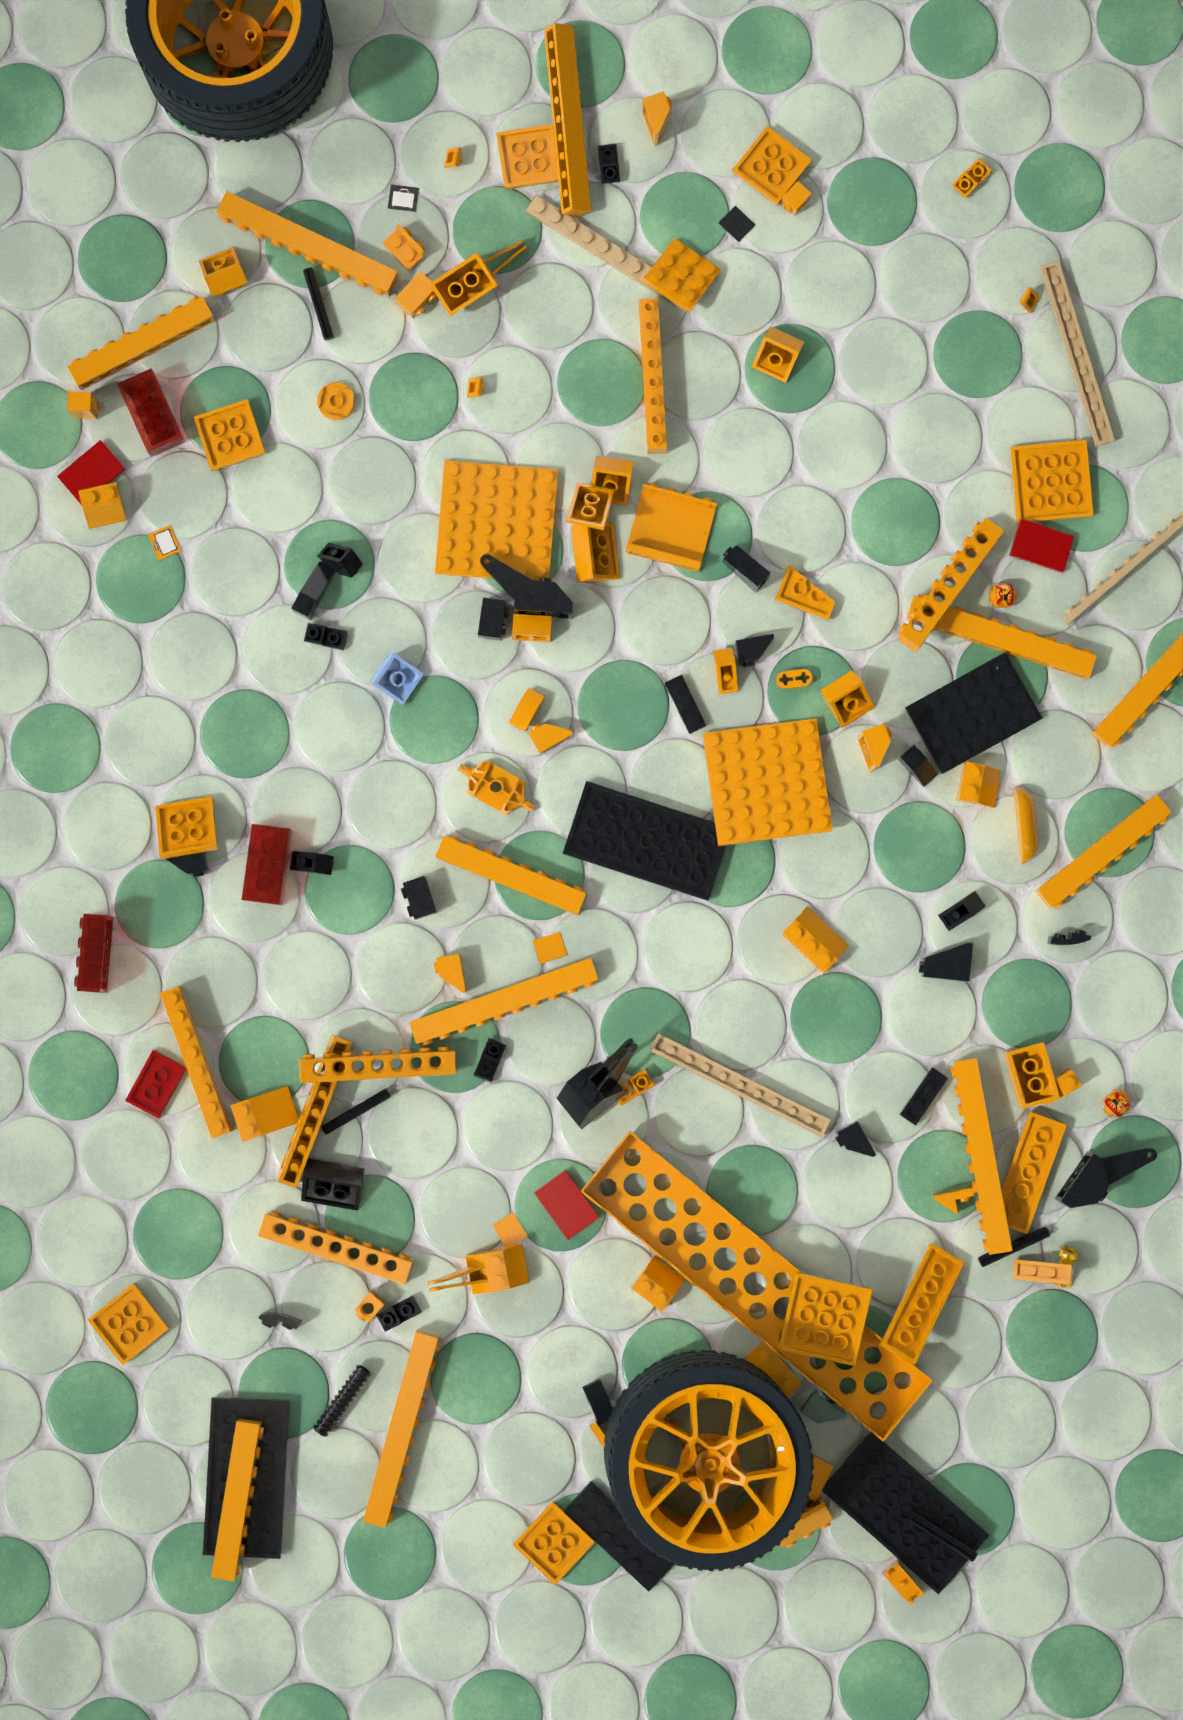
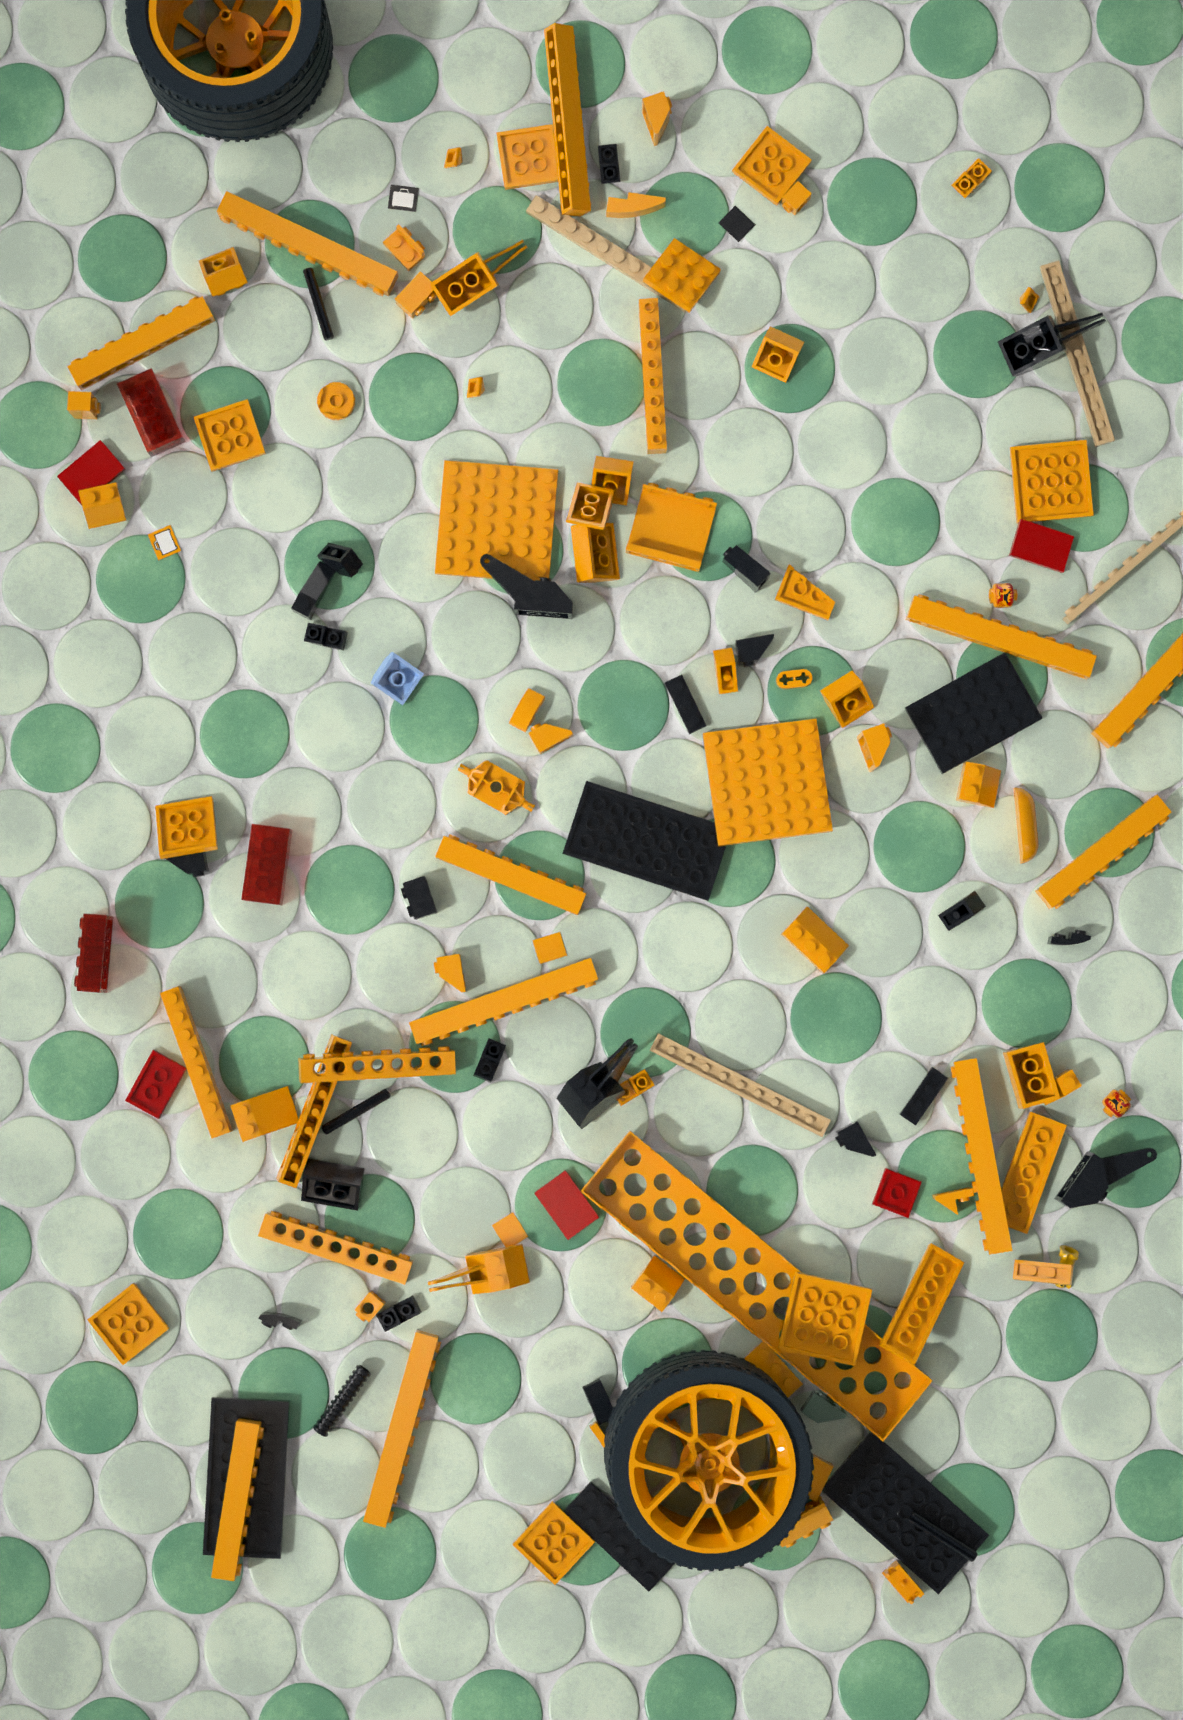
(311, 862): black slope -> none
(492, 619): black brick -> none
(531, 628): light orange hinge -> none
(634, 205): none -> light orange slope
(896, 1193): none -> red tile
(915, 638): light orange brick -> none
(918, 765): black slope -> none
(948, 964): black slope -> none
(1017, 1245): black axle -> none
(1041, 343): none -> black slope

